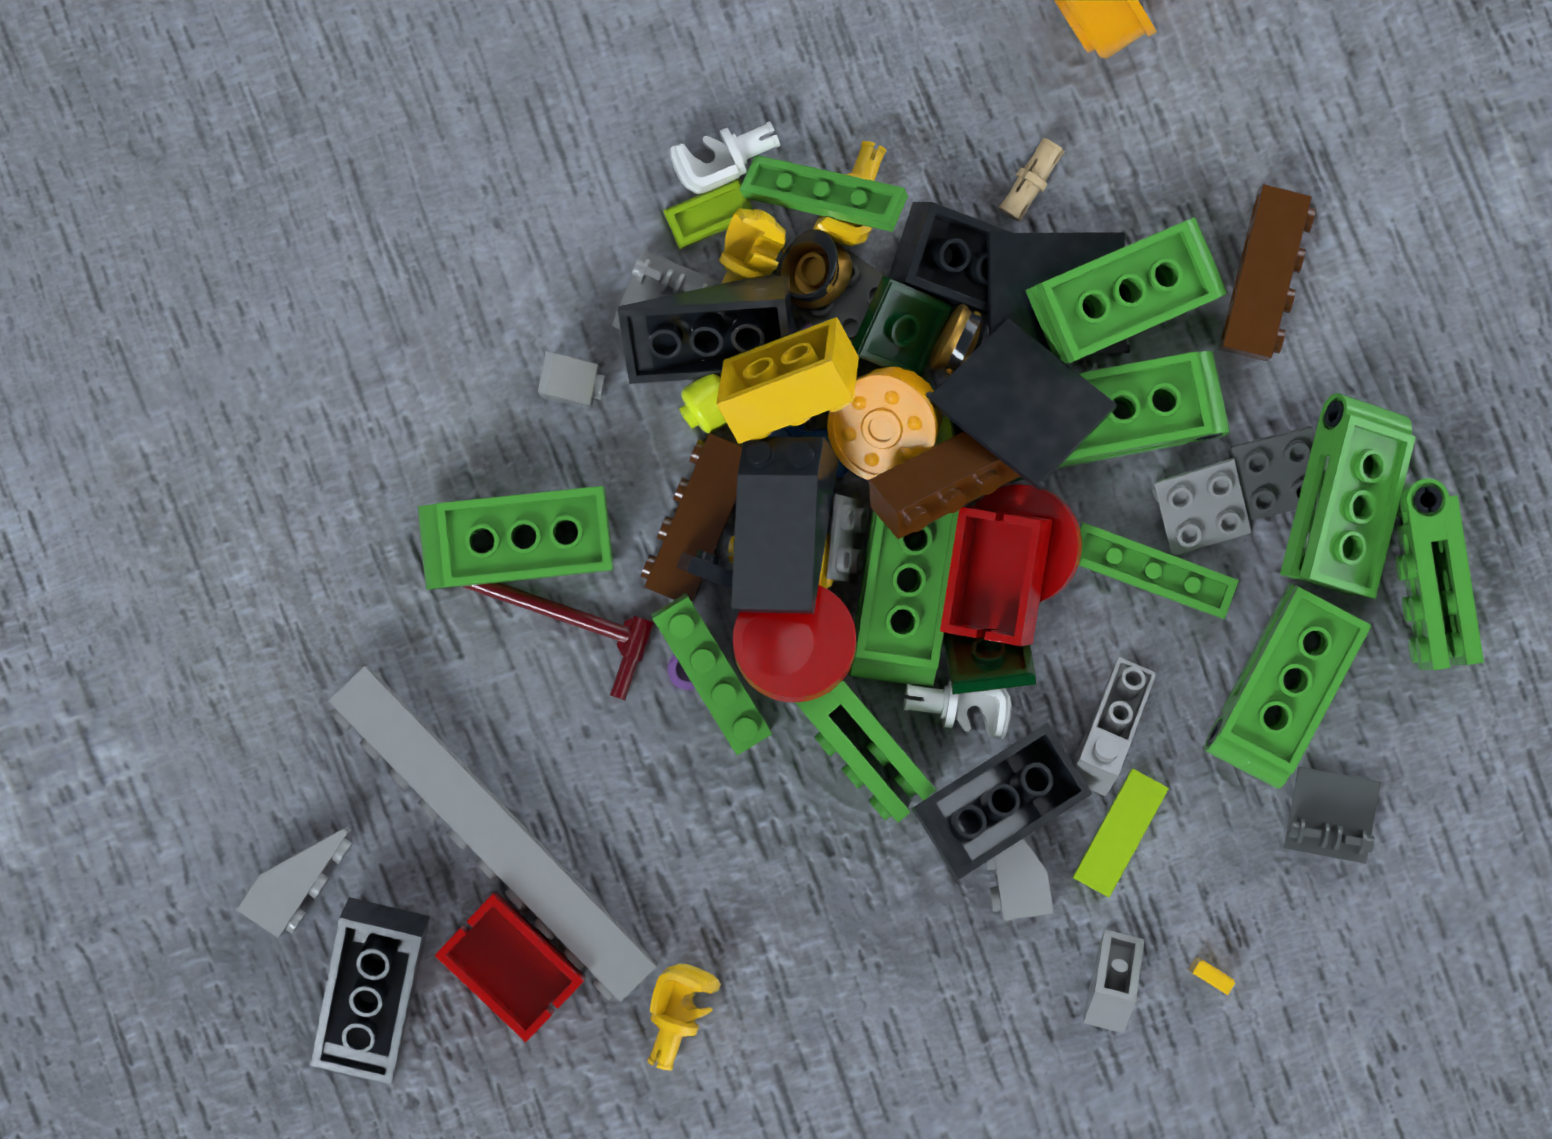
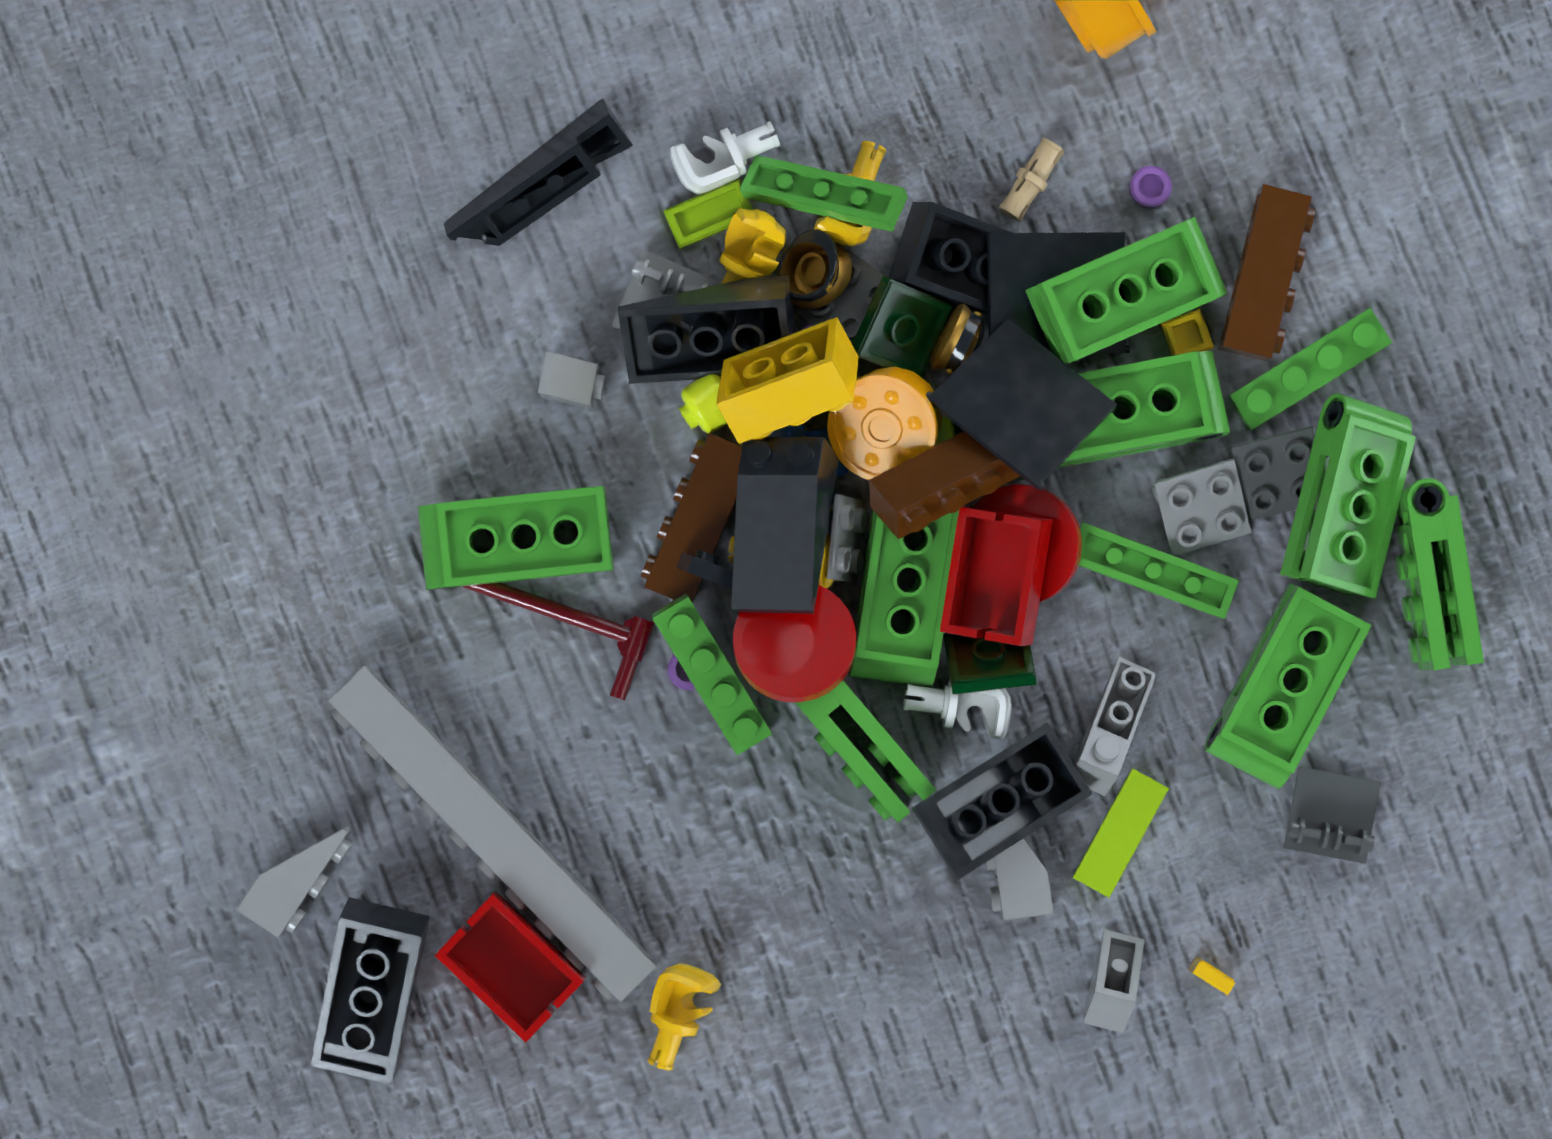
(542, 179): none -> black wedge
(1150, 187): none -> medium lavender tile
(1187, 333): none -> yellow tile
(1309, 369): none -> bright green plate

